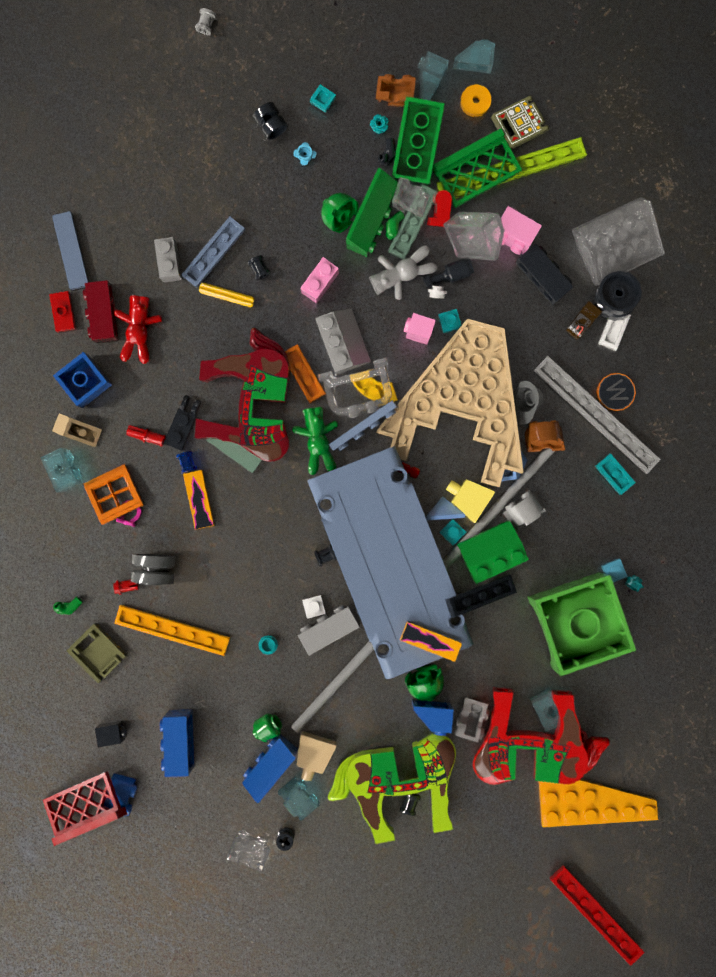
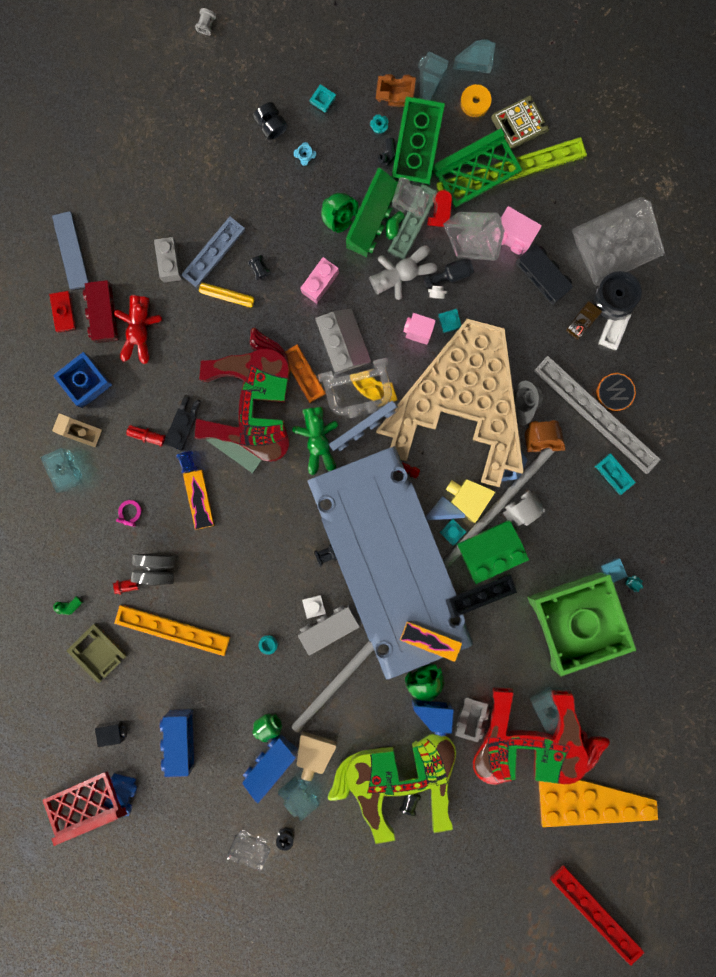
(120, 510): orange piece -> none

